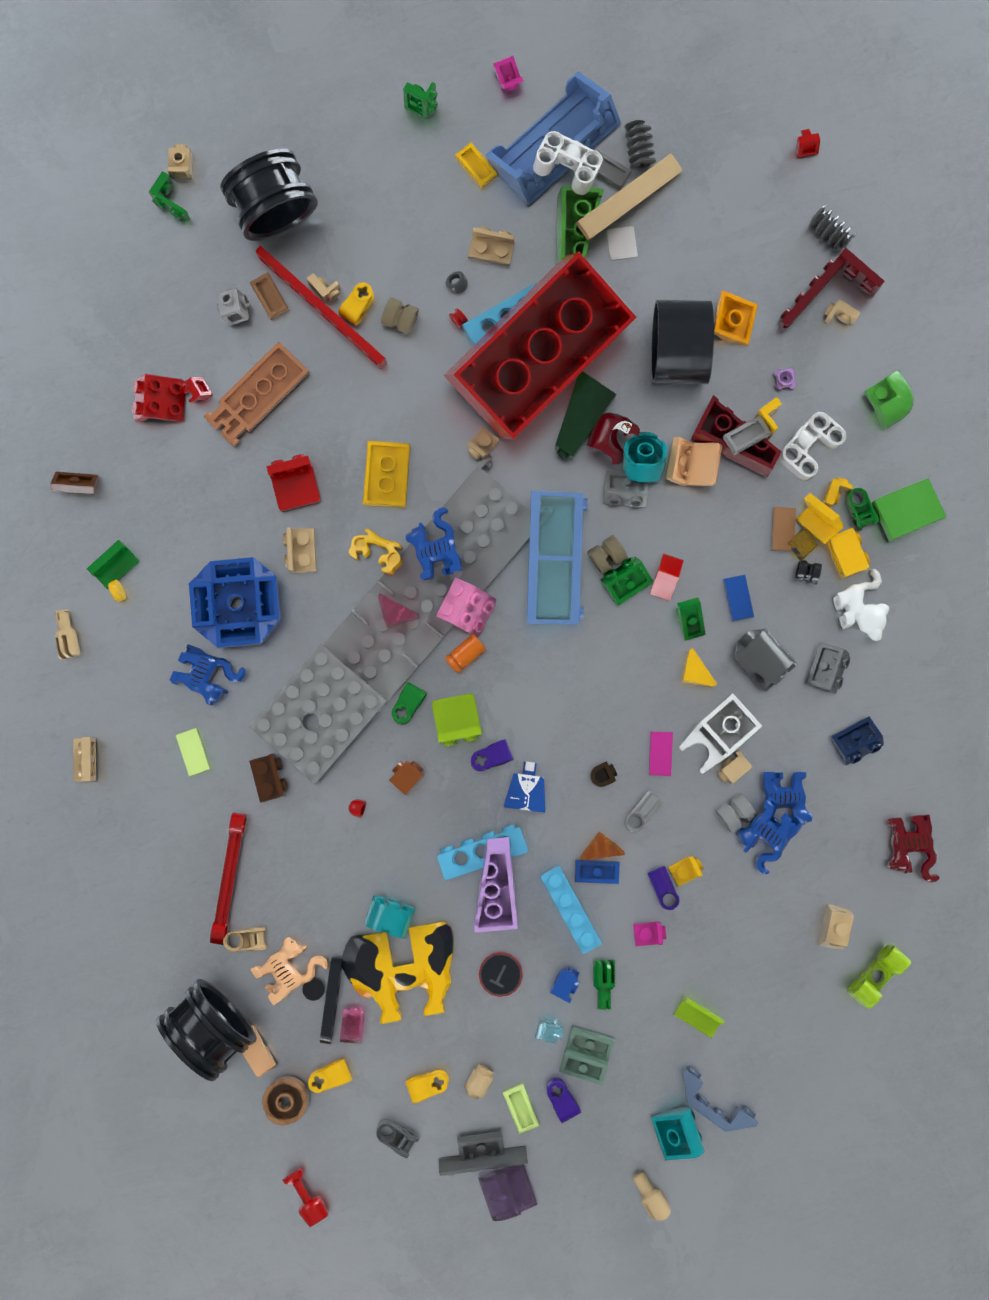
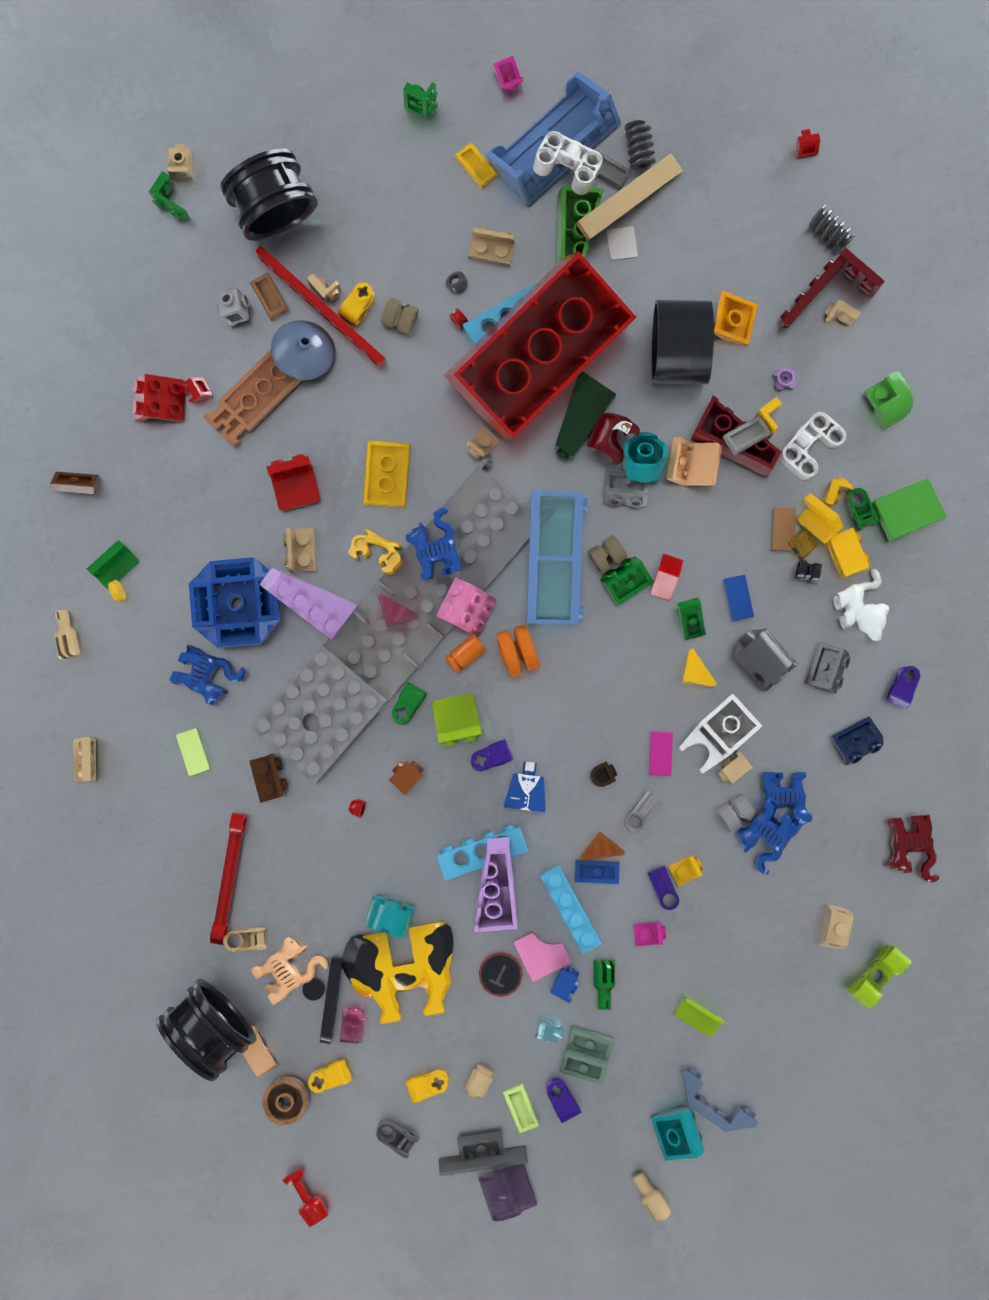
(301, 360): none -> sand blue dish
(315, 605): none -> lavender wedge
(517, 651): none -> orange wheel
(541, 957): none -> bright pink tile
(903, 690): none -> dark purple piece

